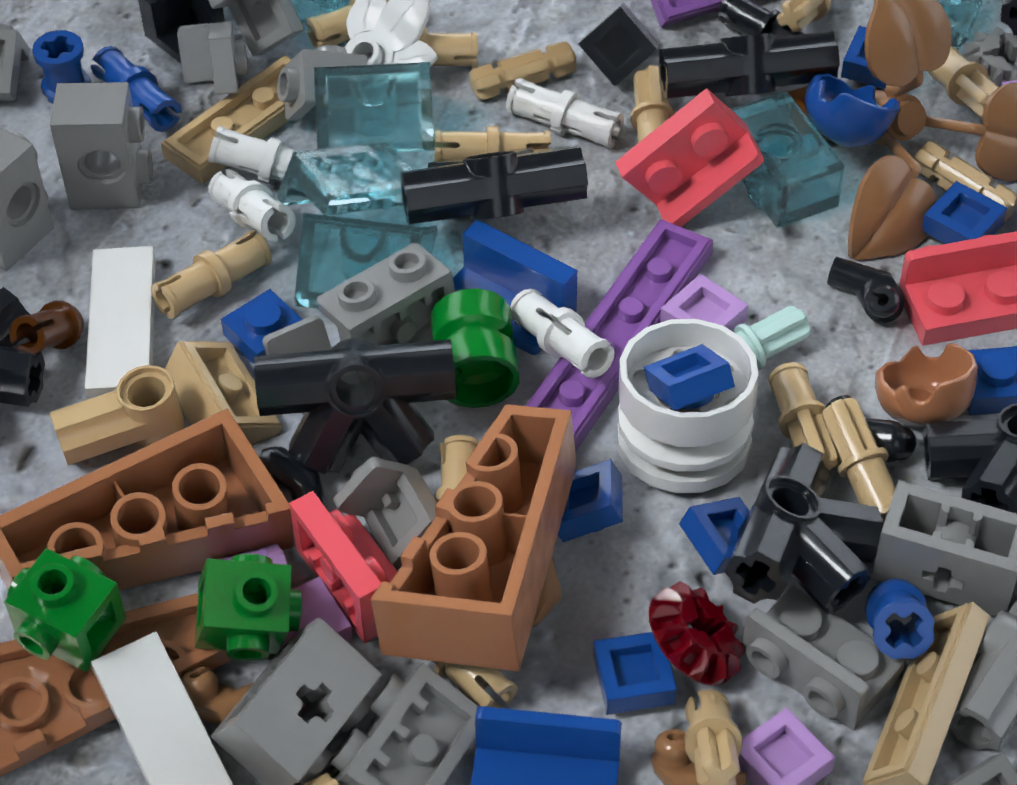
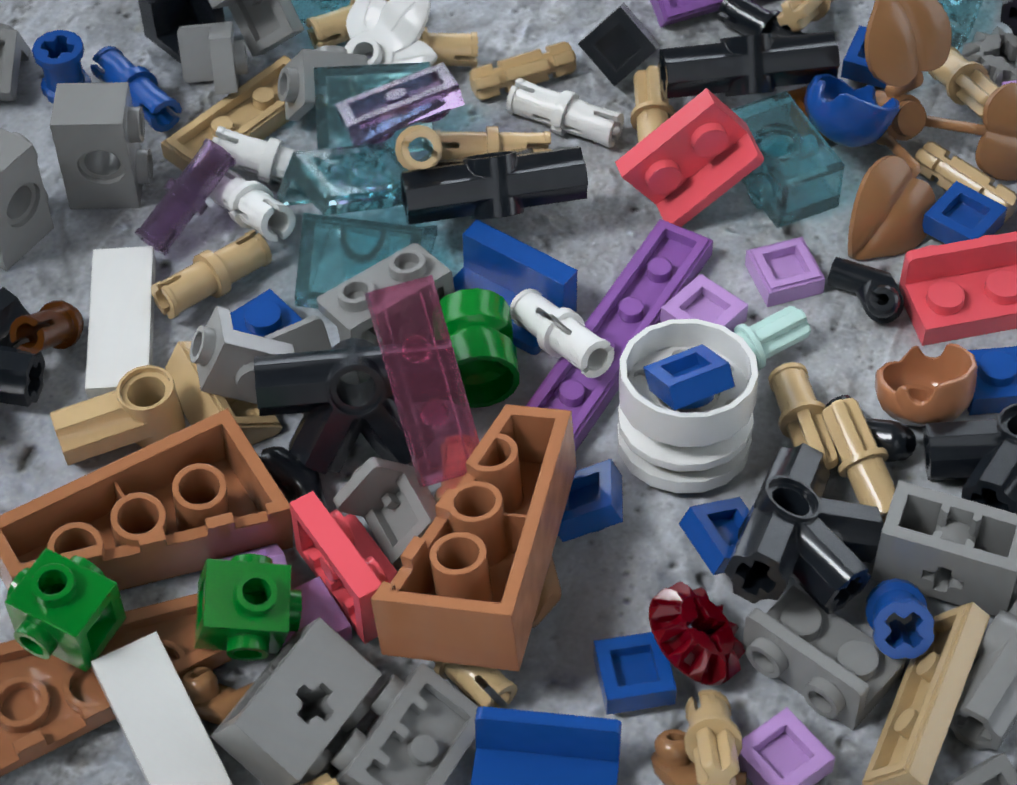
(185, 196): none -> clear purple pin
(227, 357): none -> light grey bracket
(399, 104): none -> clear purple plate
(424, 378): none -> clear pink tile
(433, 142): none -> tan pin
(784, 271): none -> lavender tile

